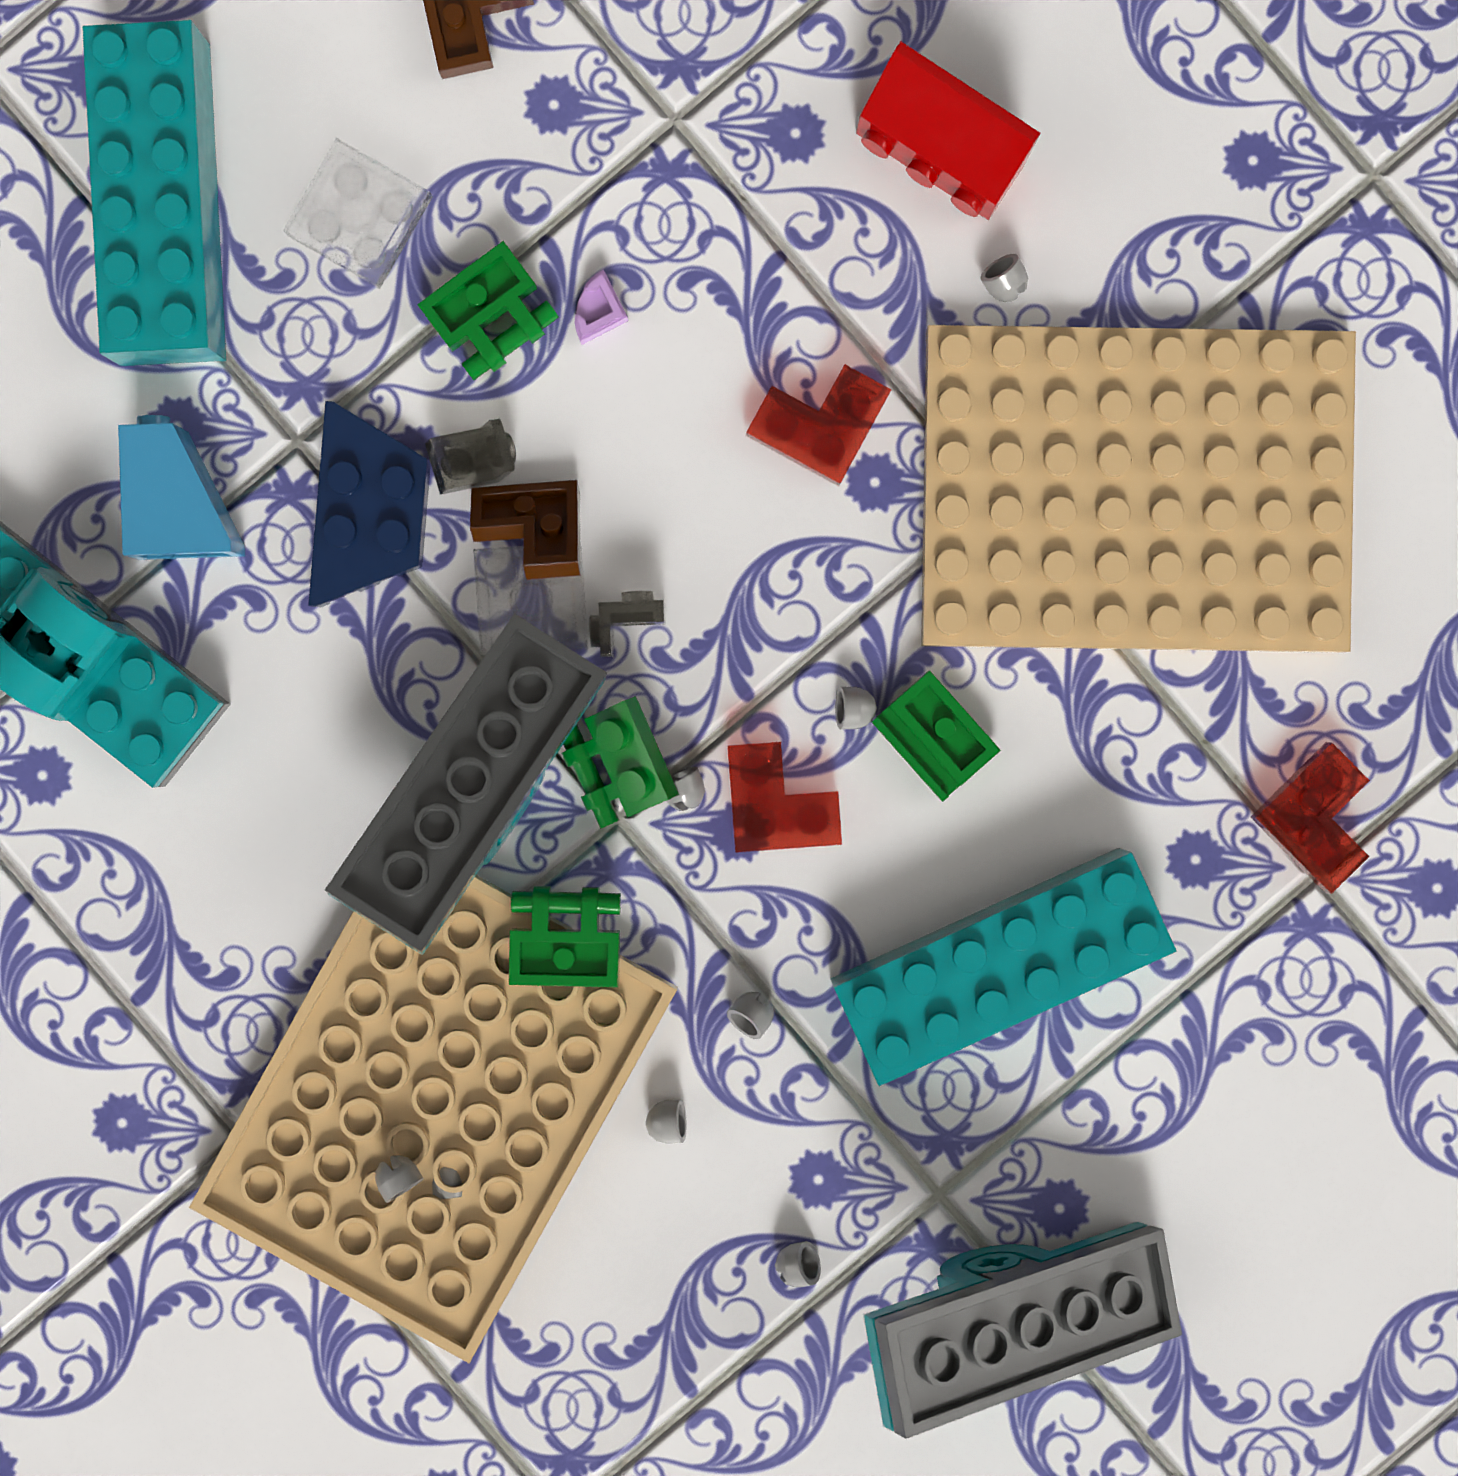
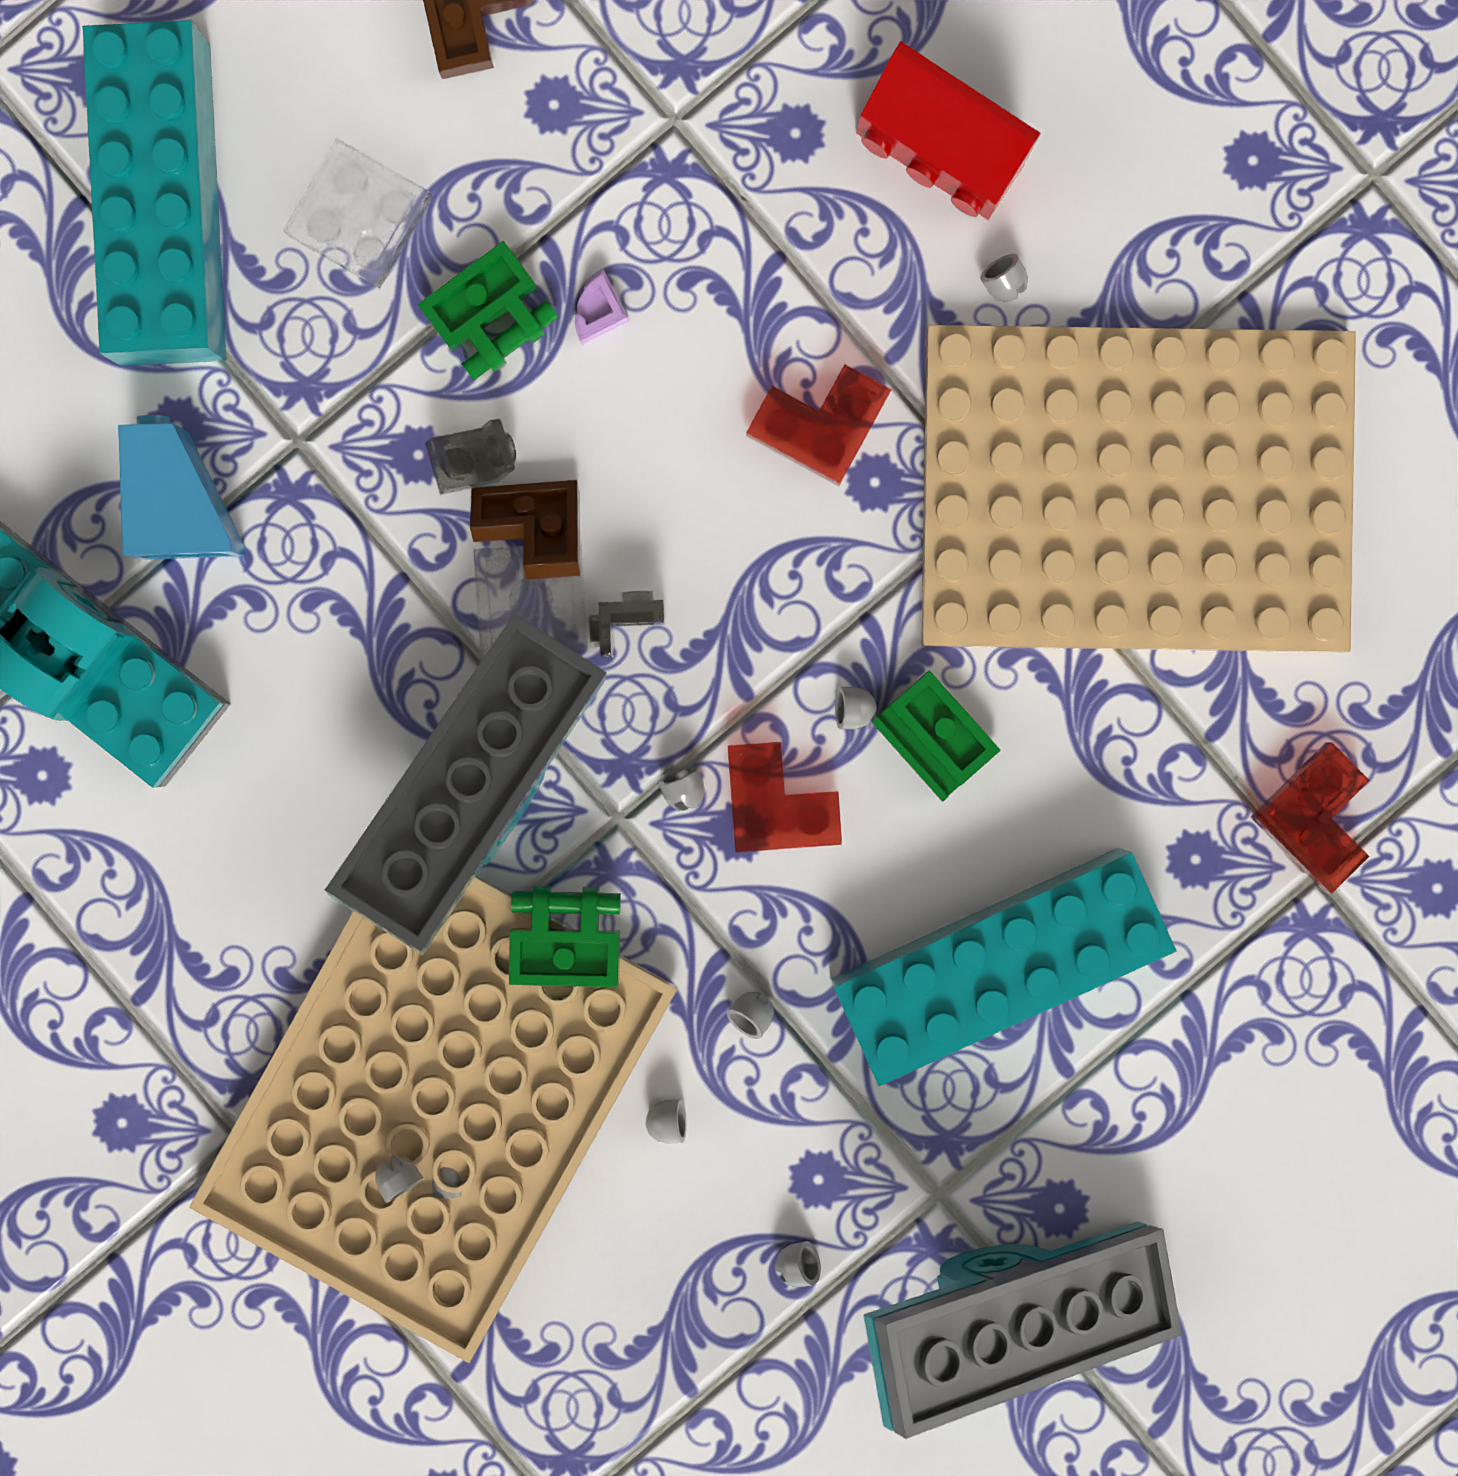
(366, 508): dark blue wing -> none
(629, 757): green plate -> none

